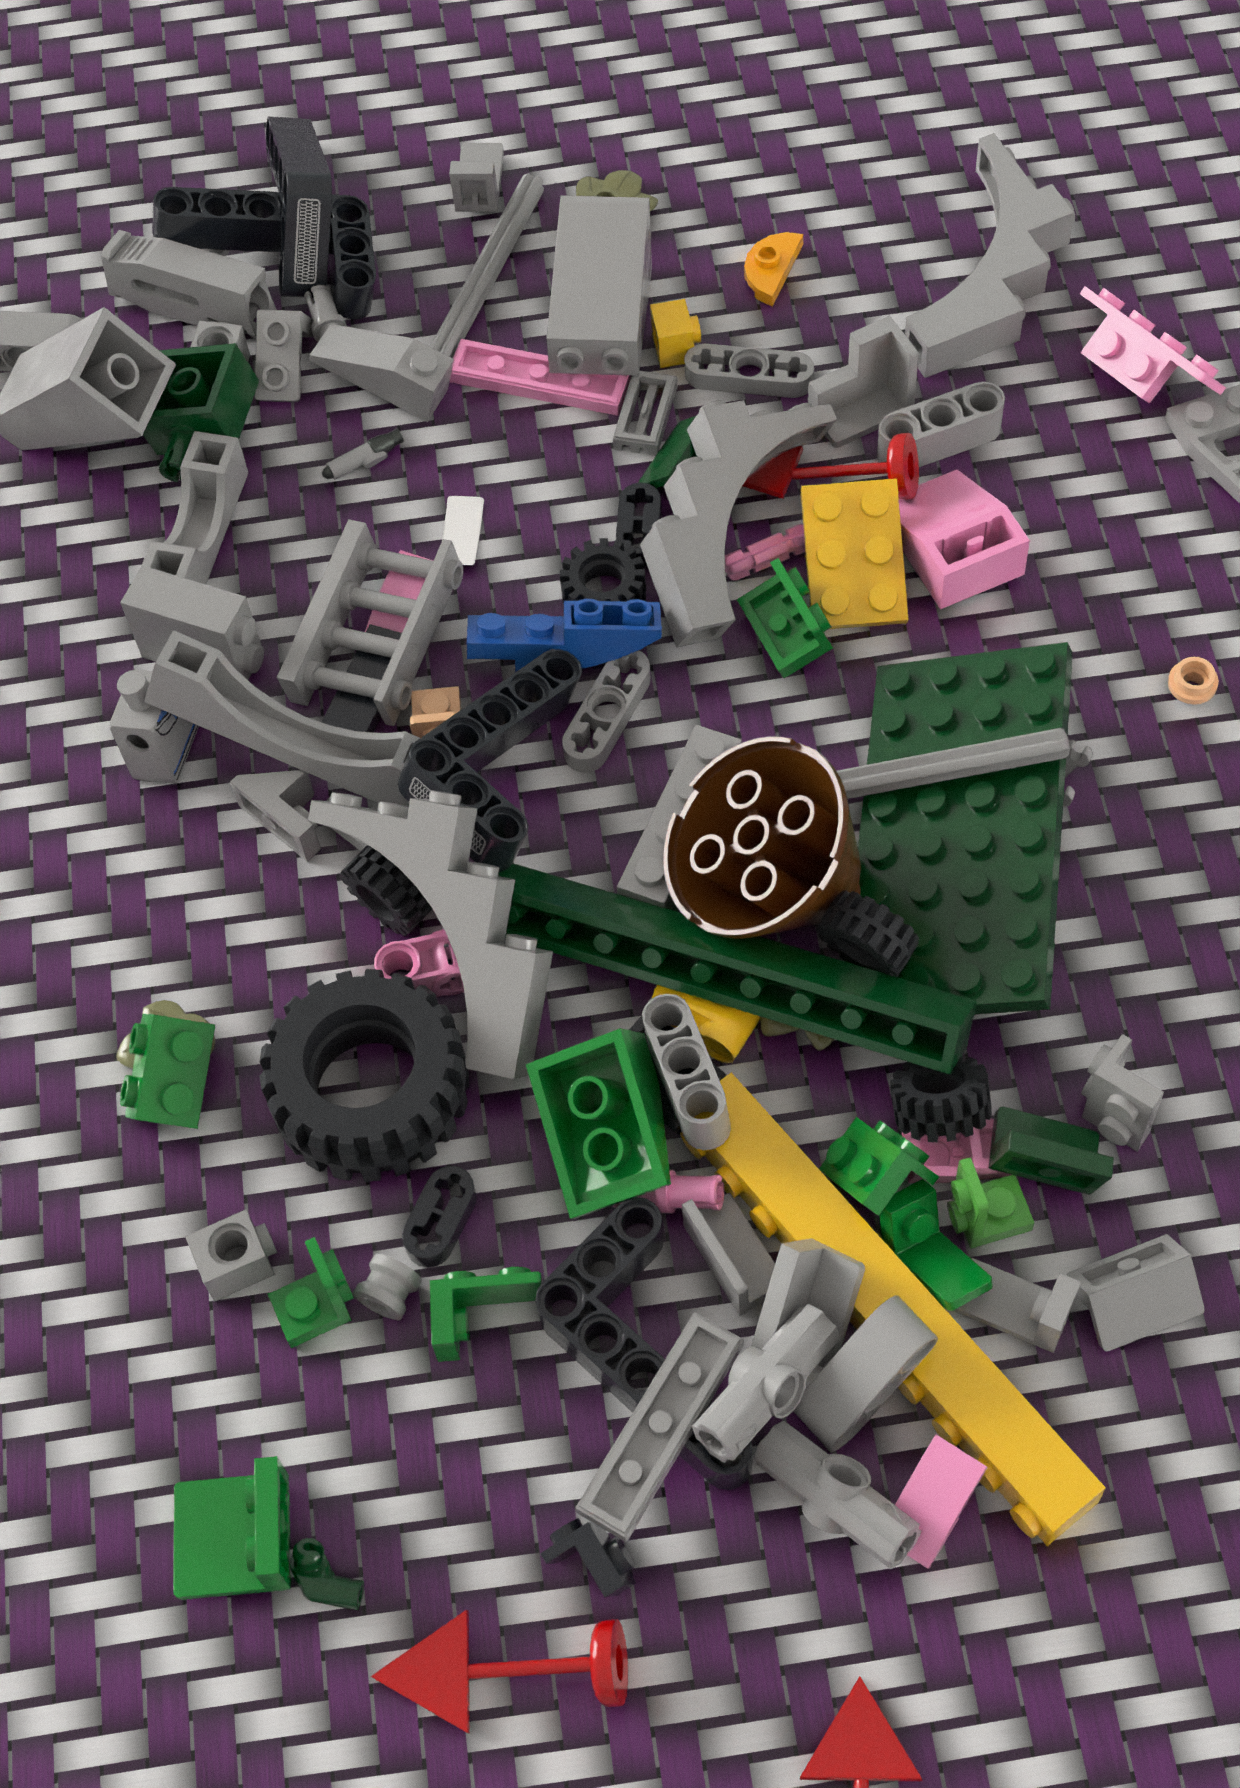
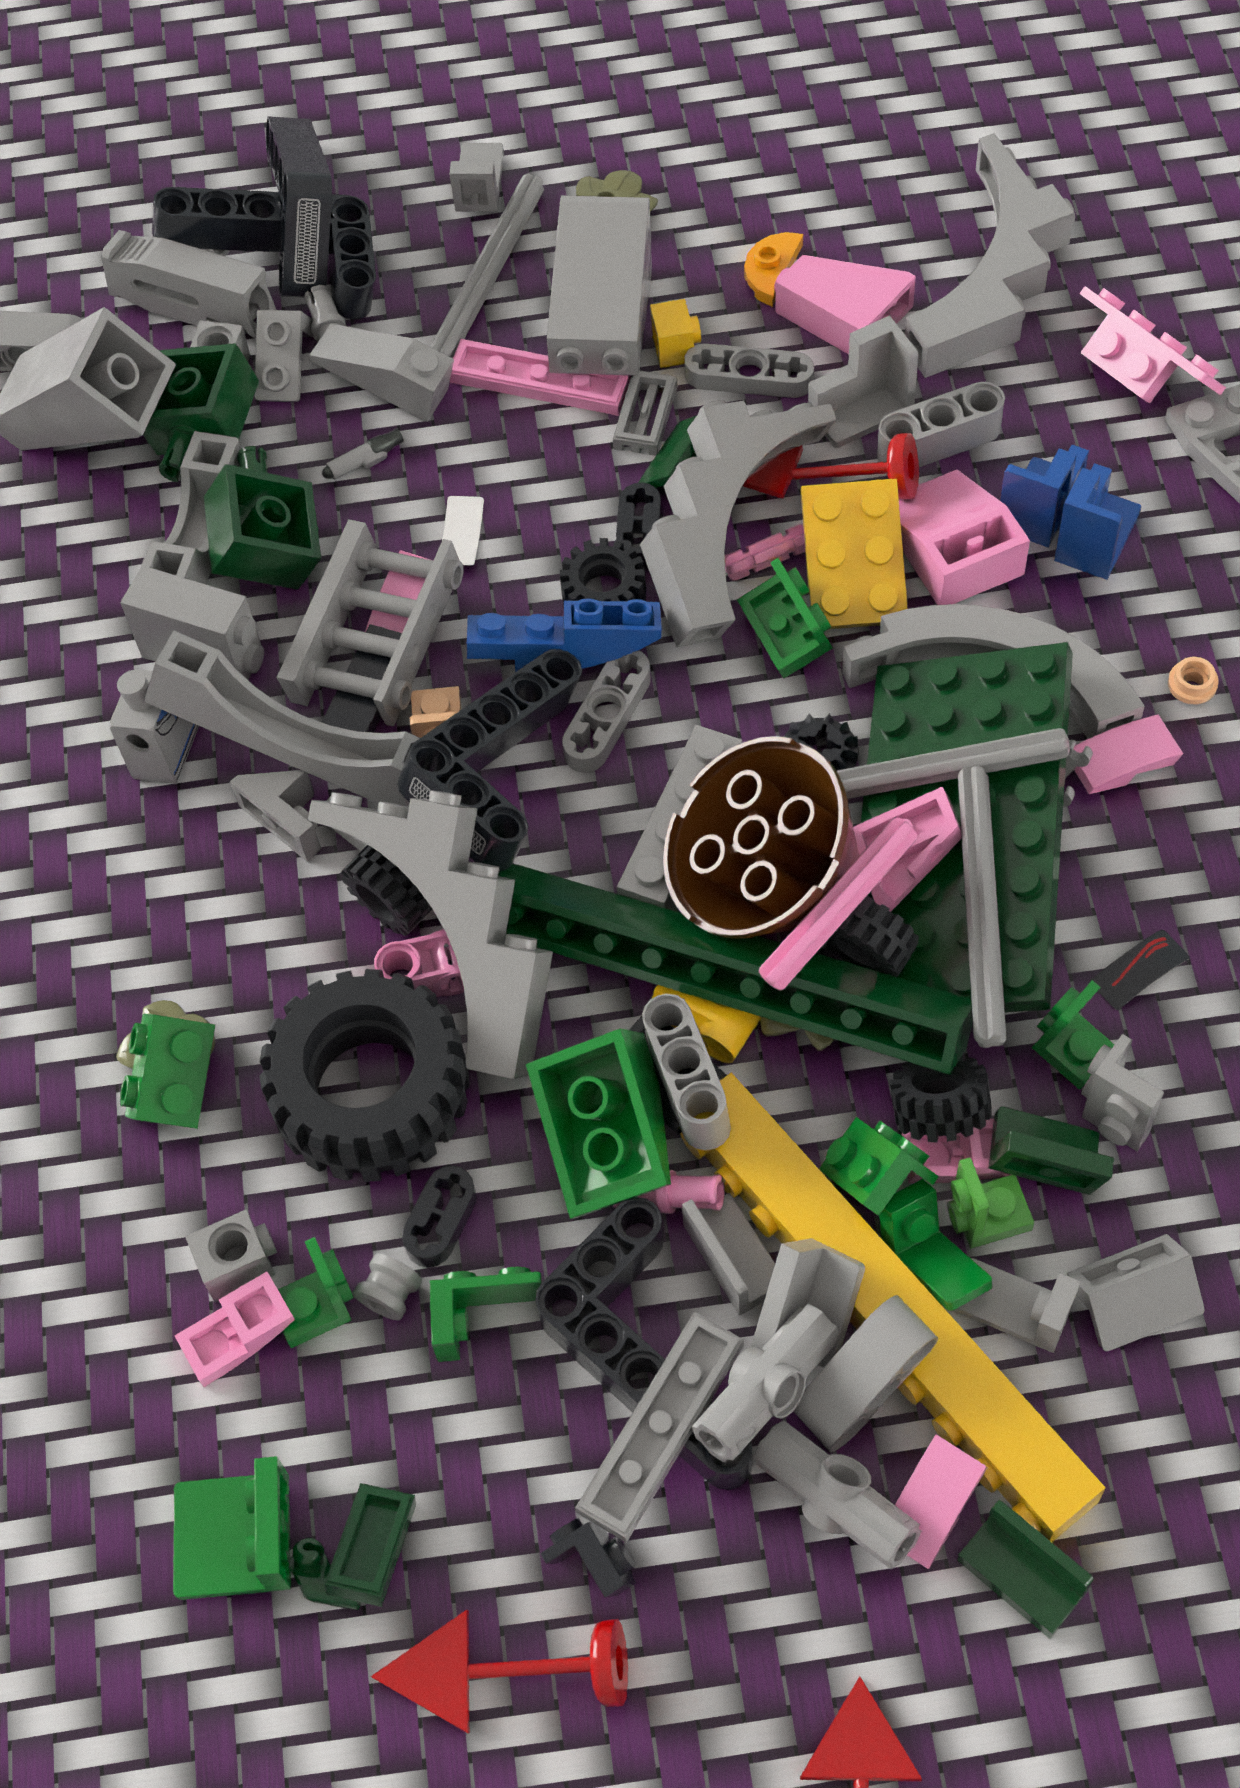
(236, 1331): none -> bright pink slope
(261, 524): none -> dark green brick
(370, 1545): none -> dark green tile
(838, 903): none -> bright pink axle
(841, 296): none -> bright pink slope
(841, 742): none -> black gear
(937, 834): none -> bright pink wing
(981, 908): none -> light grey axle
(1025, 1569): none -> dark green panel
(1040, 490): none -> blue panel
(1069, 1038): none -> green bracket
(1094, 524): none -> blue panel
(1098, 691): none -> light grey arch
(1127, 752): none -> bright pink slope
(1139, 968): none -> black sticker

